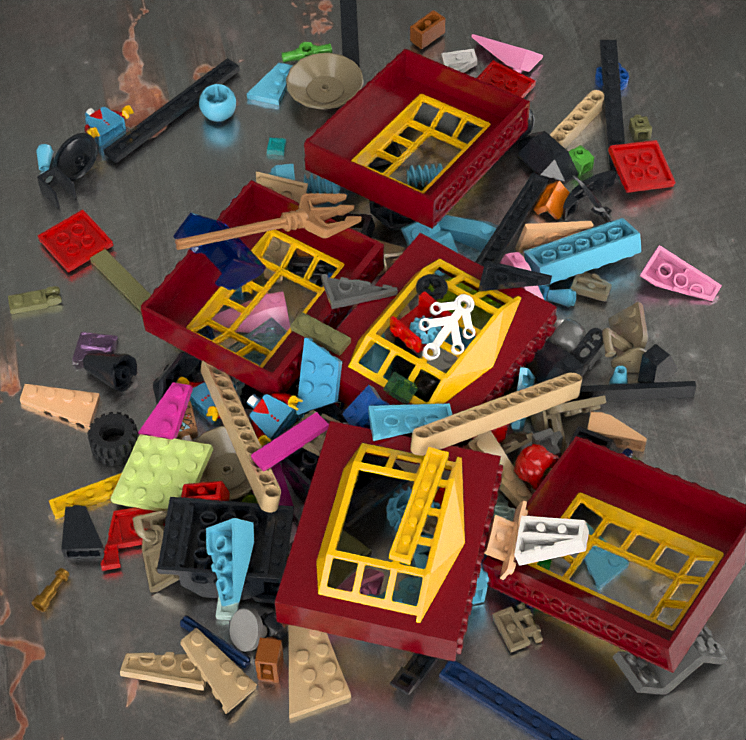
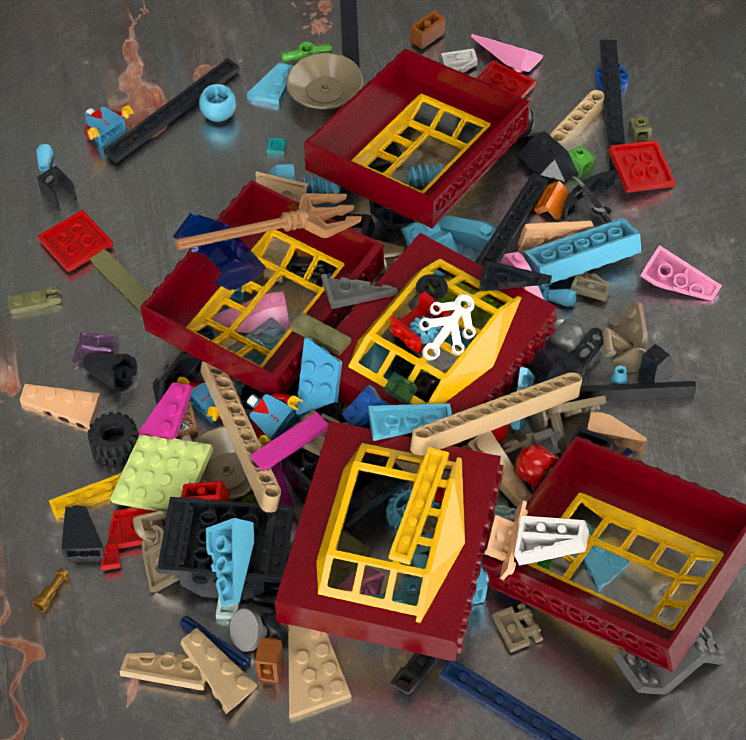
(77, 155): black dish -> none

